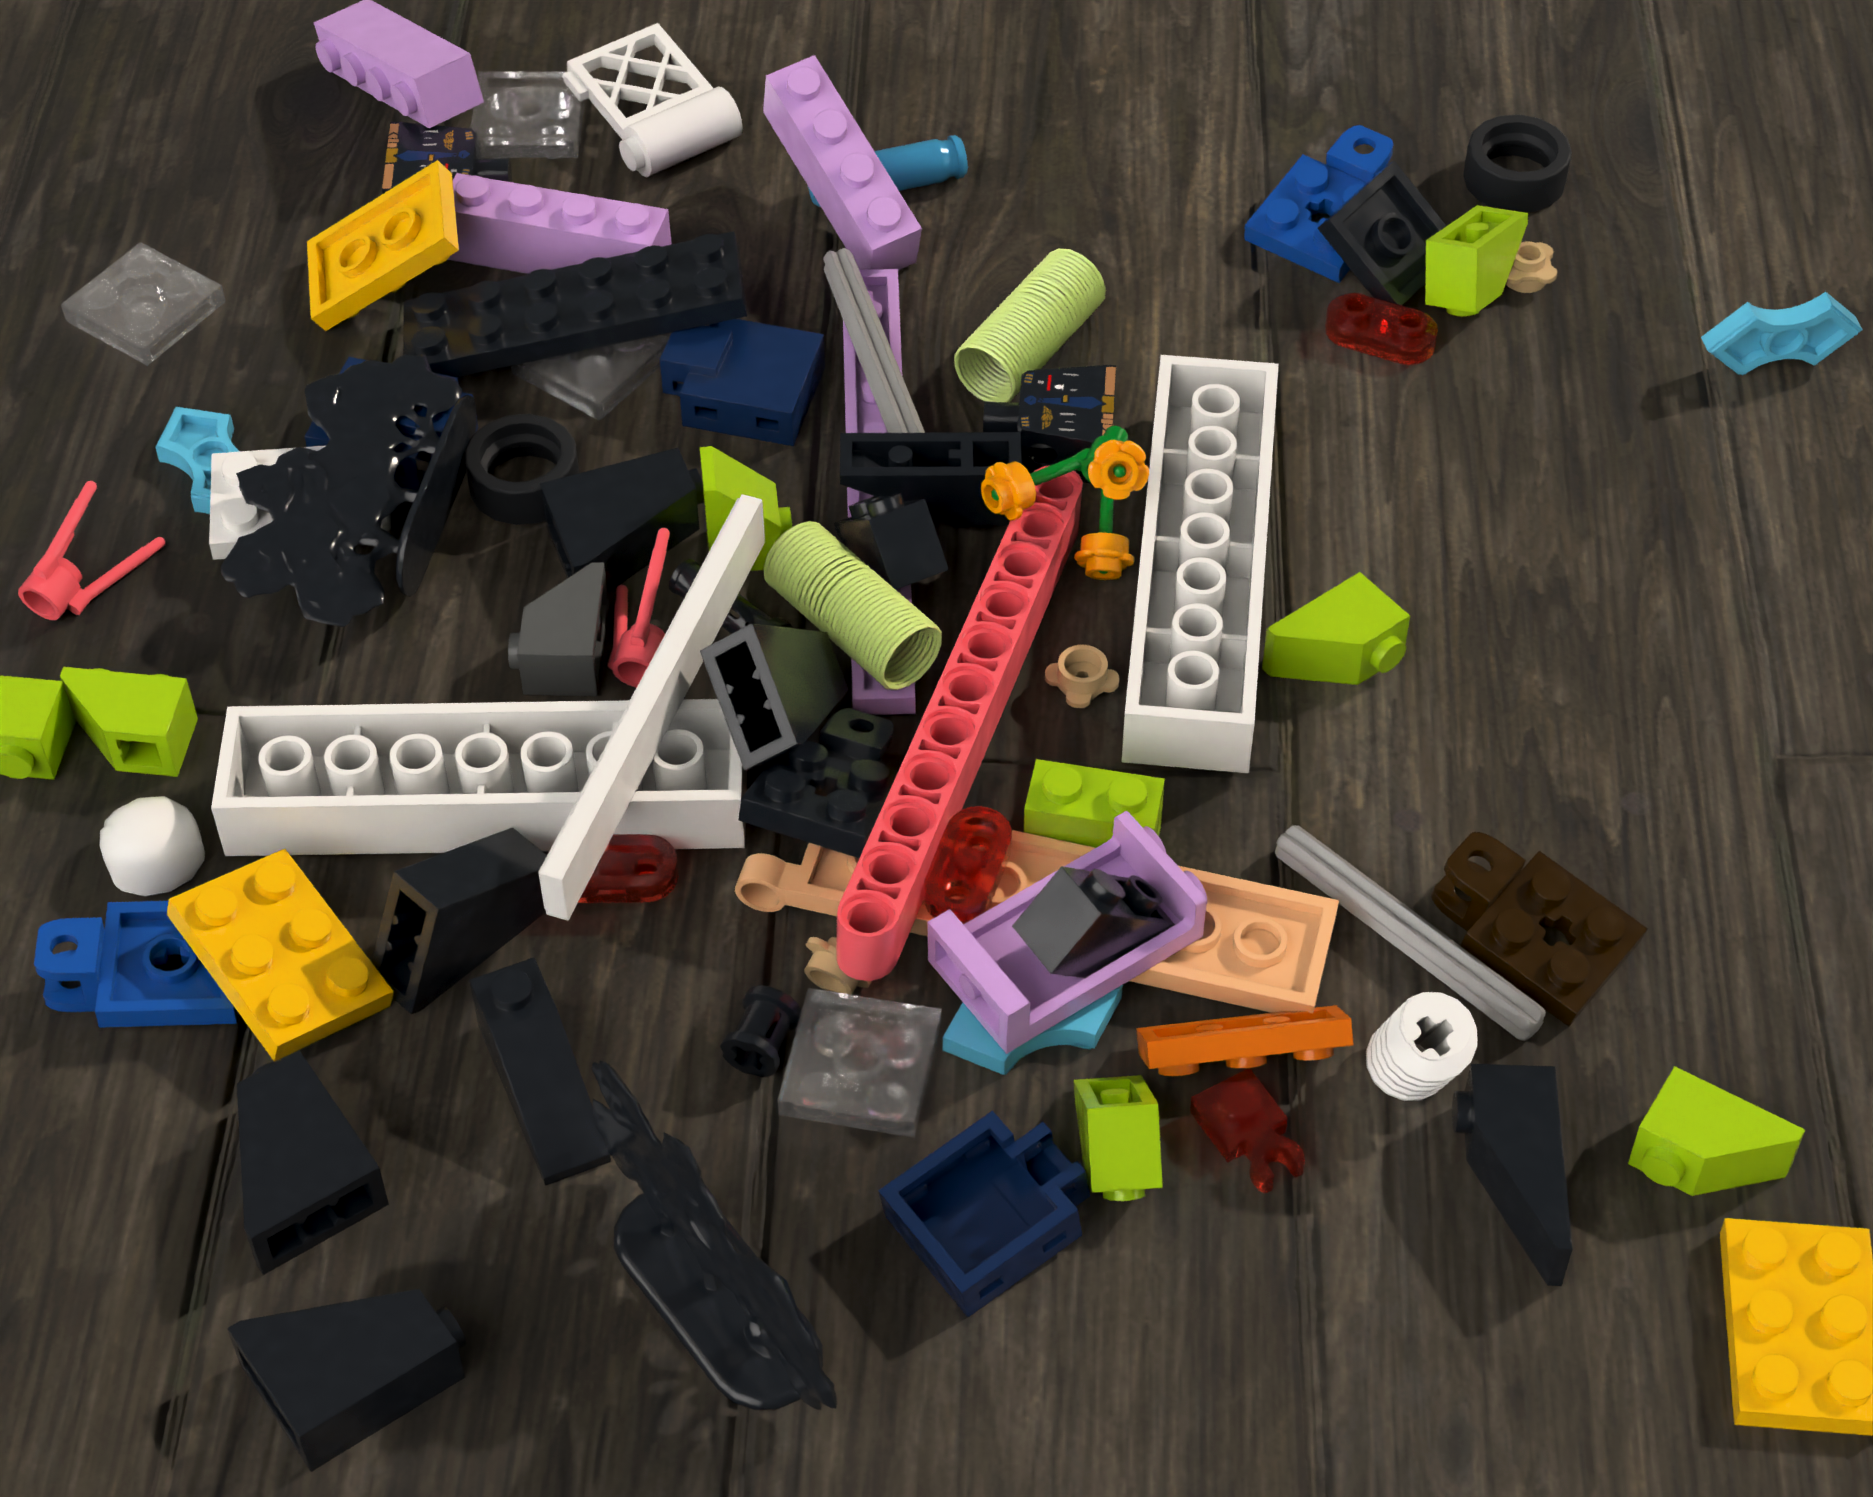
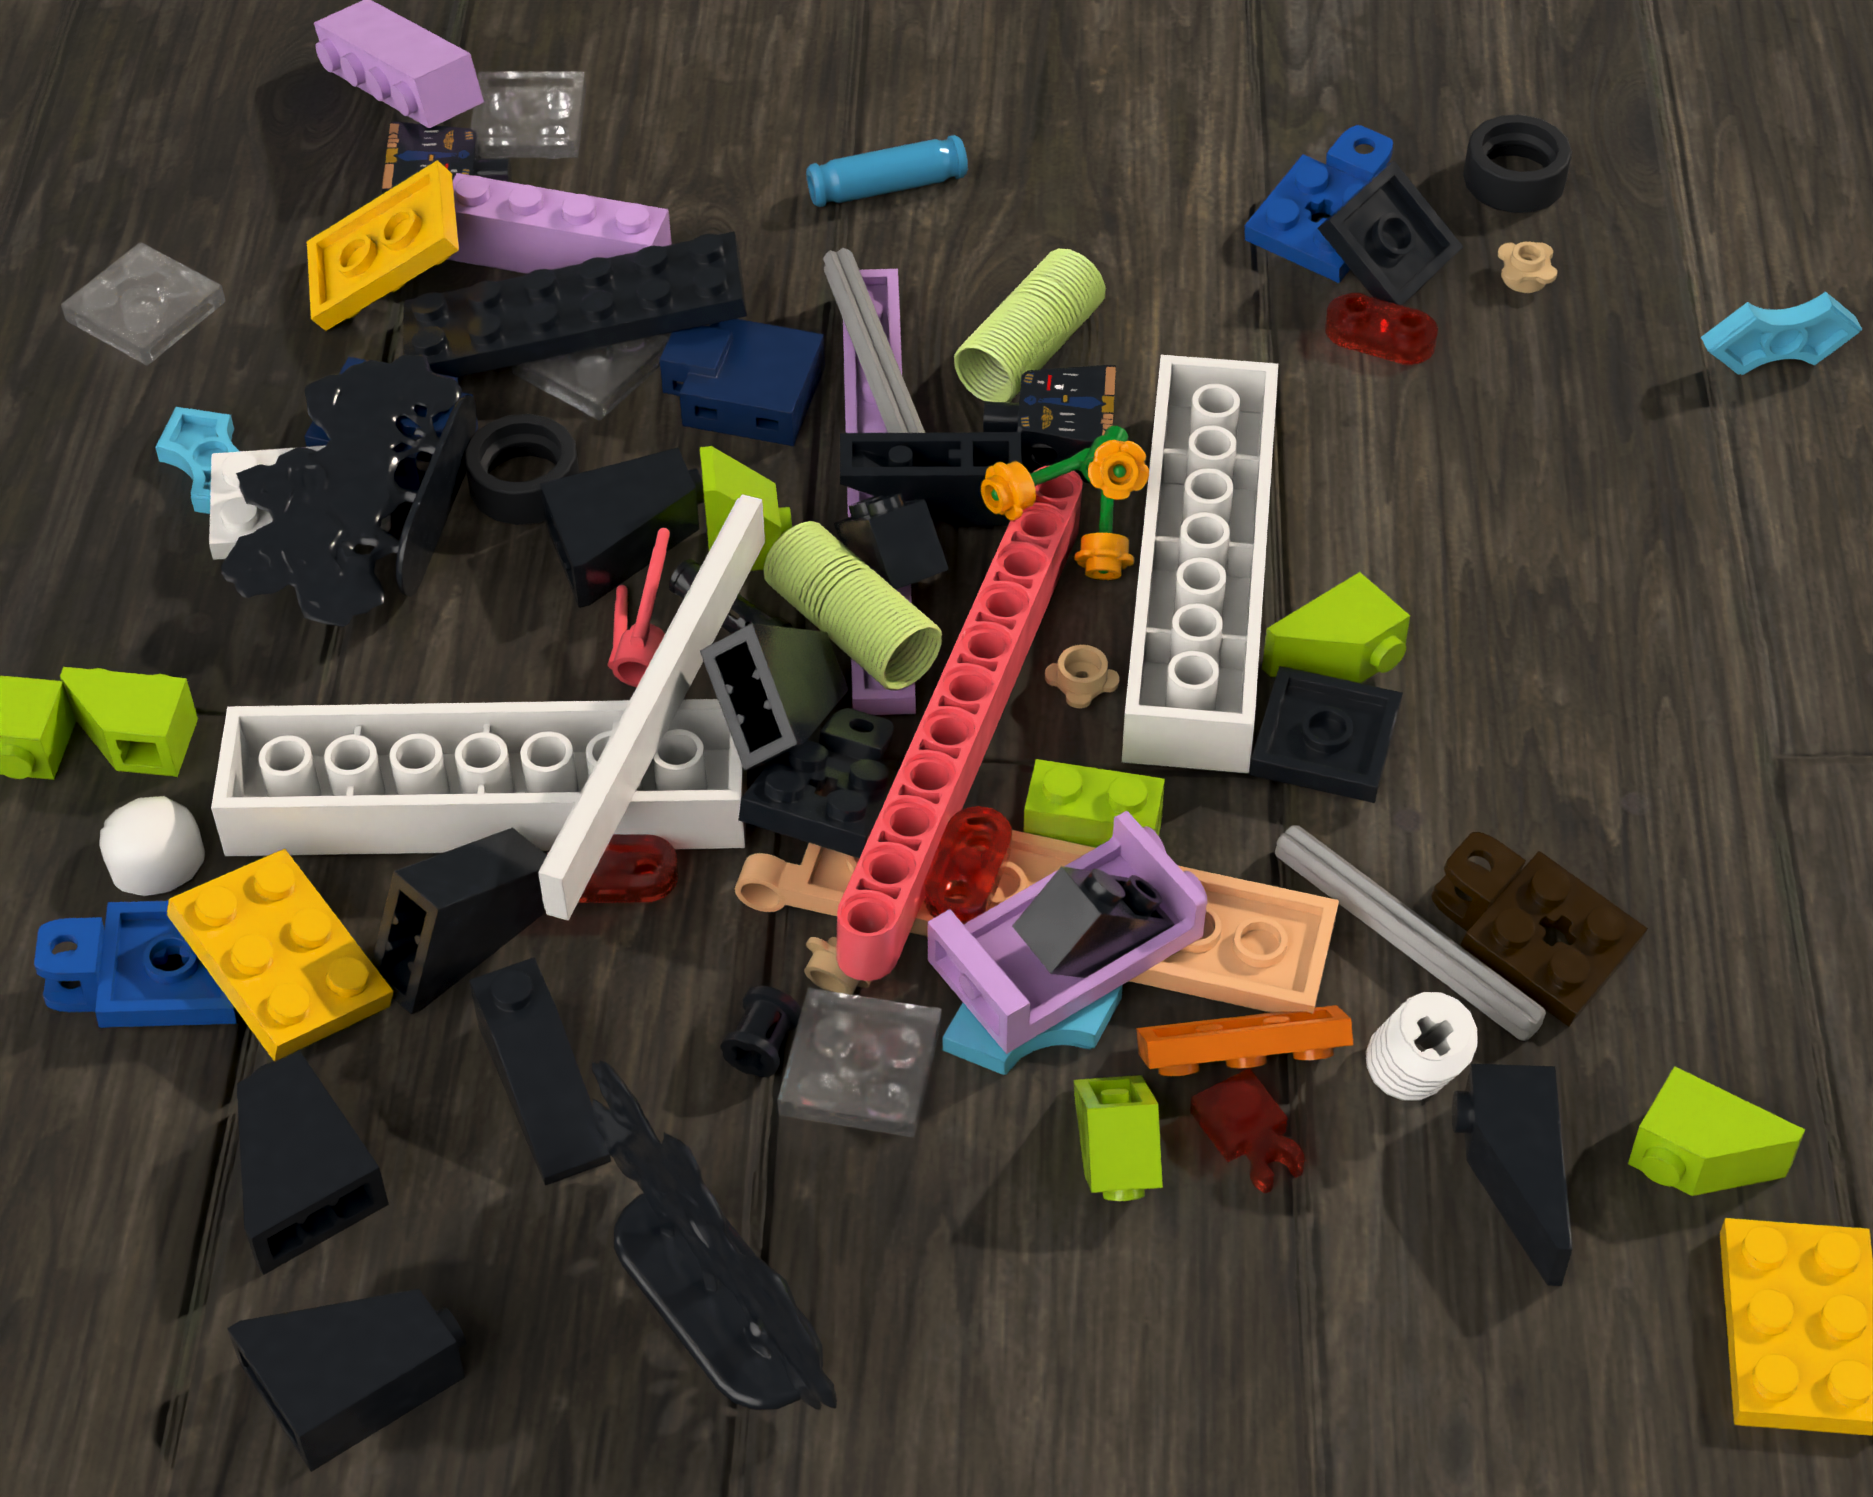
(56, 581): coral plant -> none
(563, 637): dark grey slope -> none
(673, 124): white piece -> none
(841, 167): lavender brick -> none
(987, 1208): dark blue piece -> none
(1326, 734): none -> black plate
(1472, 259): lime slope -> none

